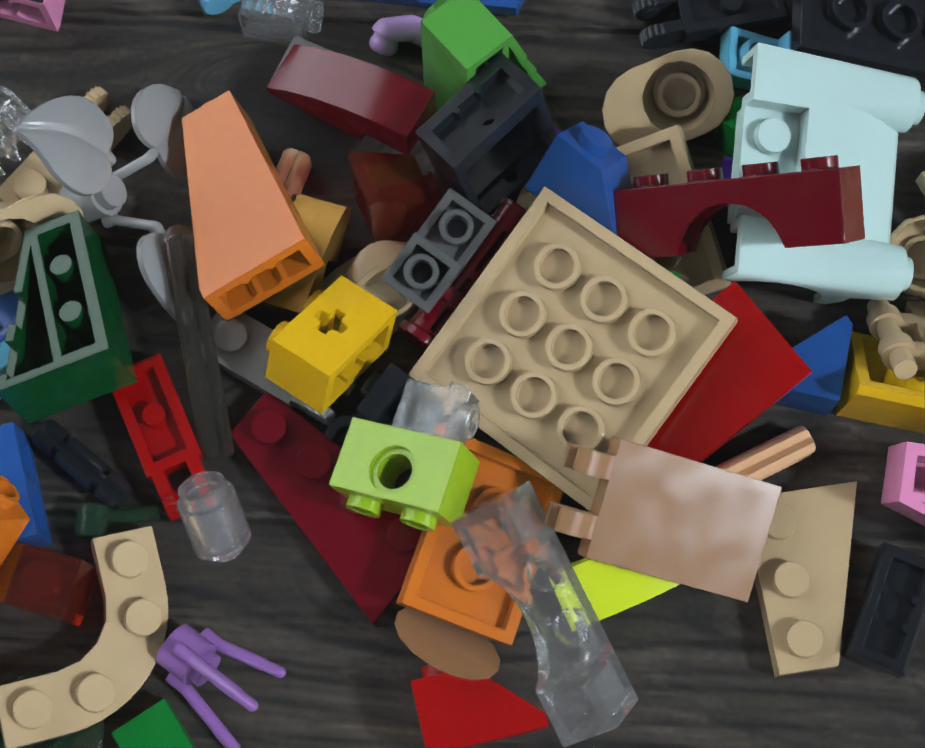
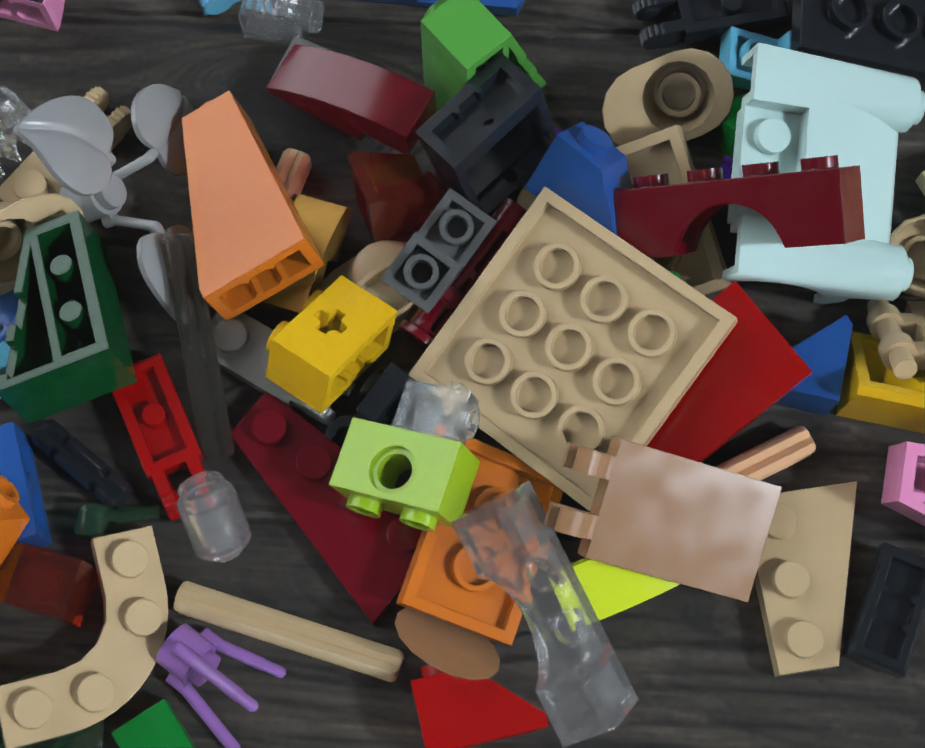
(289, 631): none -> tan axle
(395, 29): lavender arm -> none

